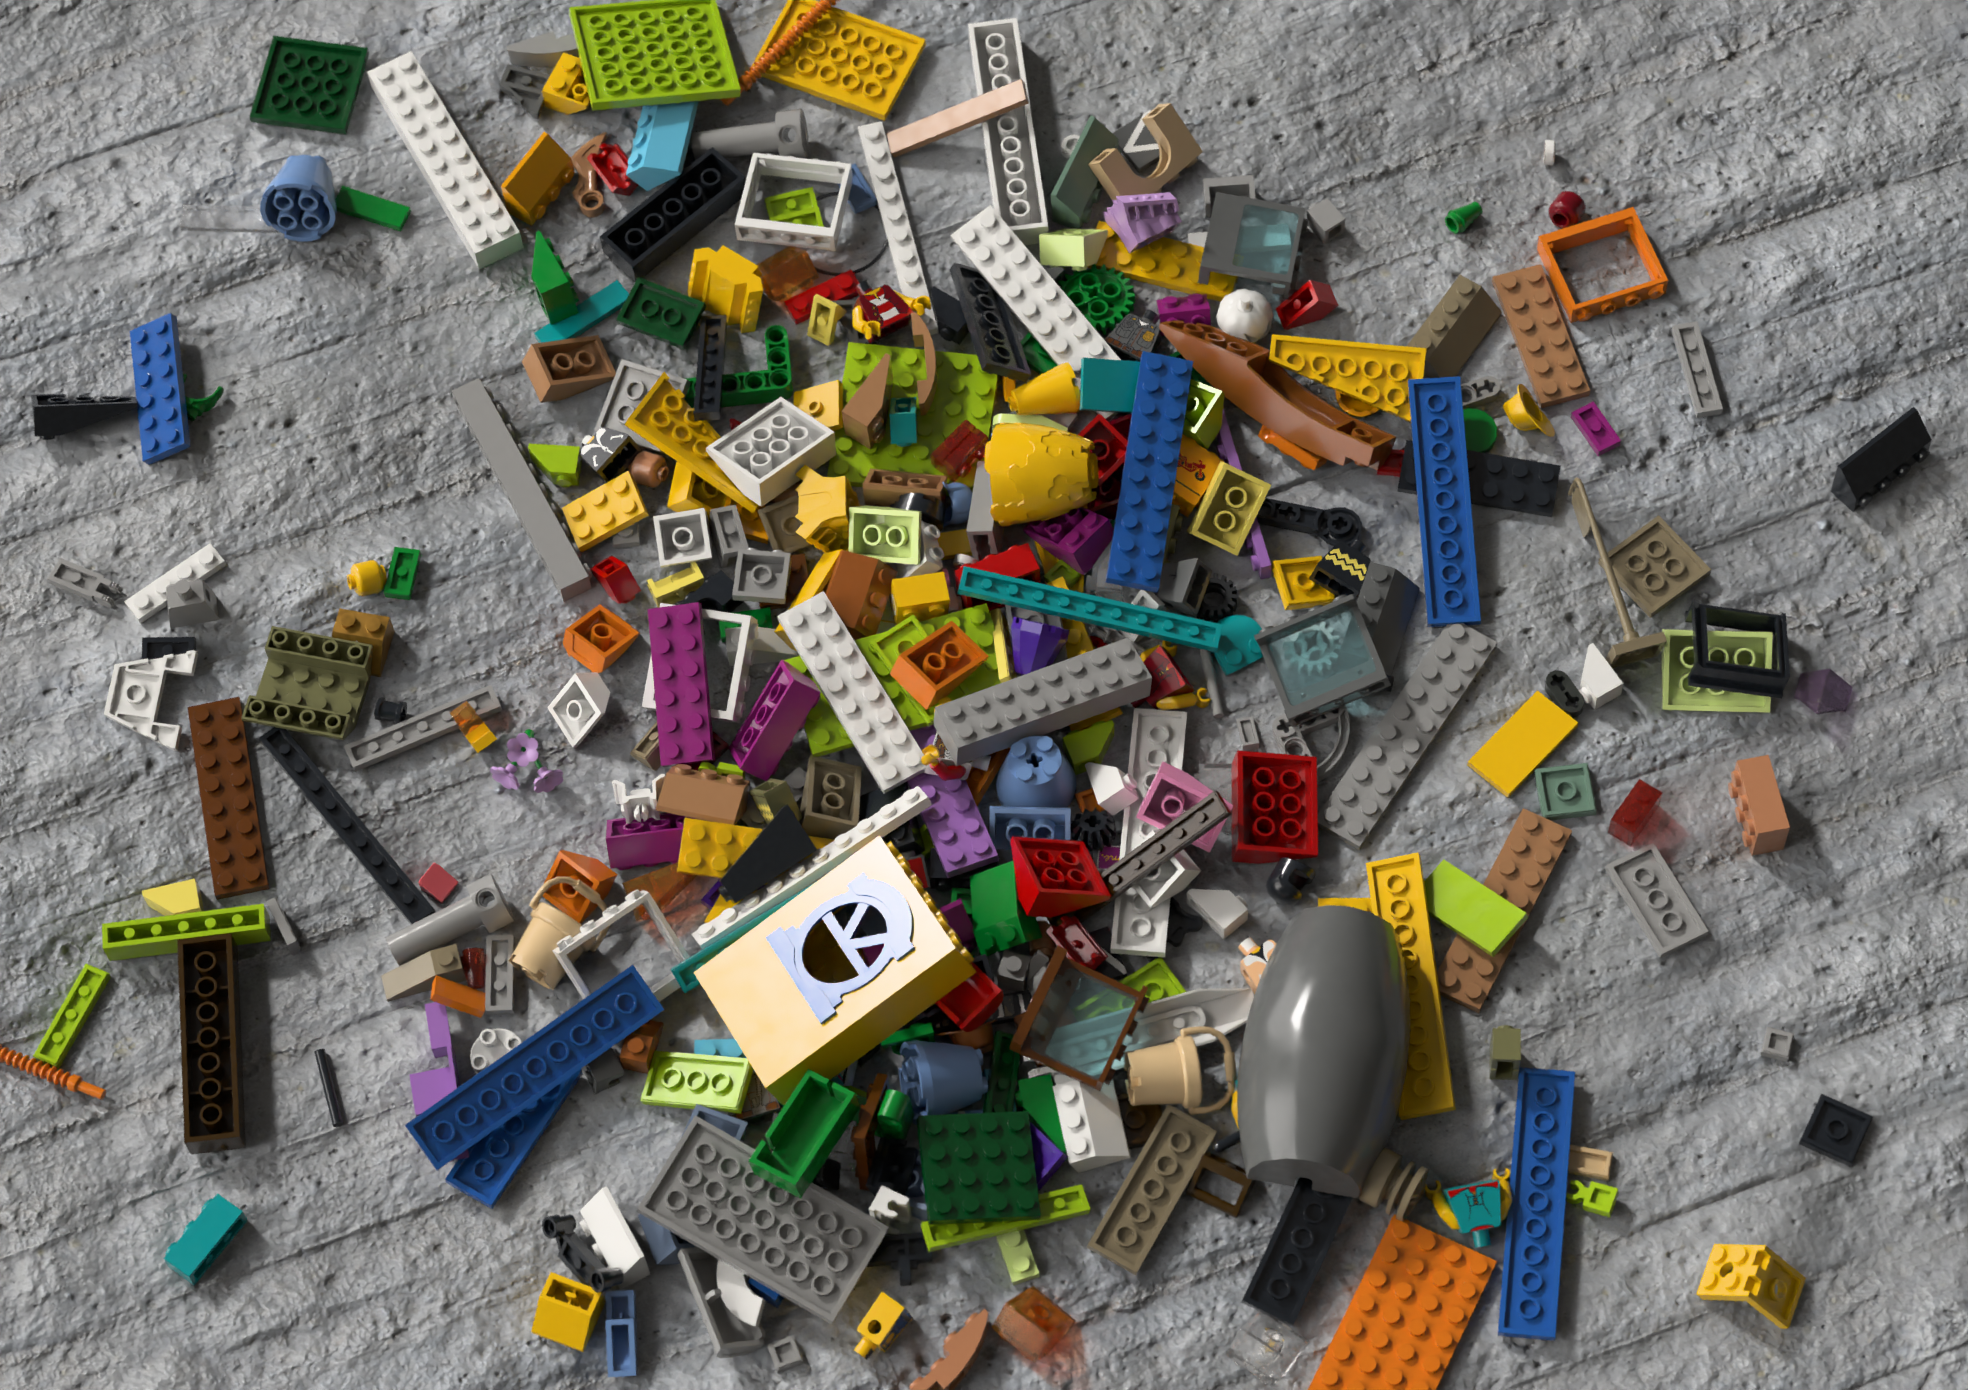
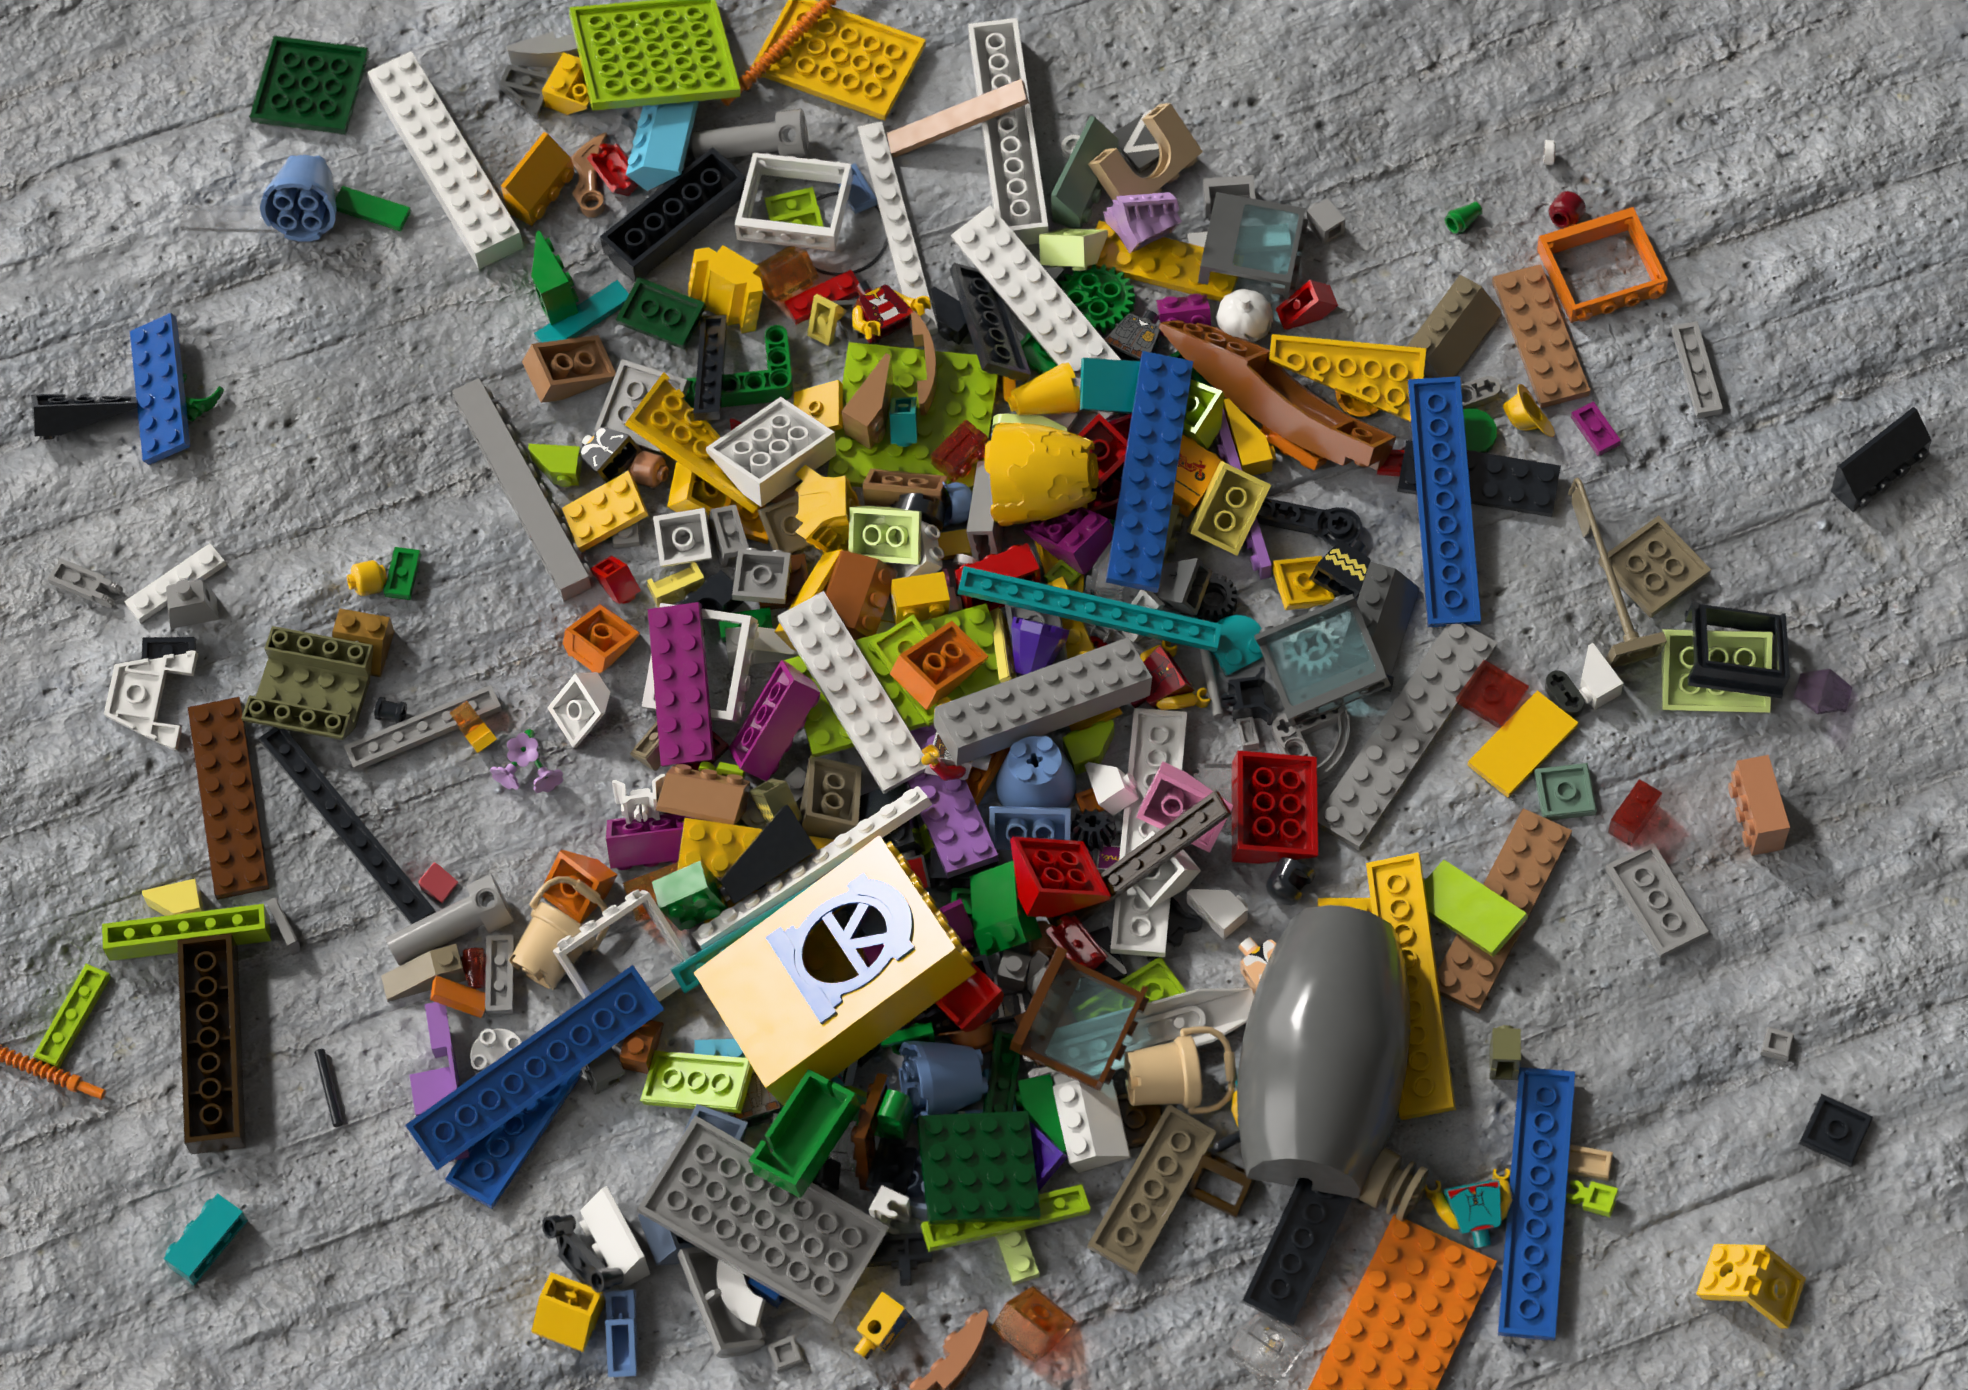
(689, 896): none -> green brick
(1247, 698): none -> black piece
(1250, 443): none -> yellow slope
(1492, 694): none -> clear red plate

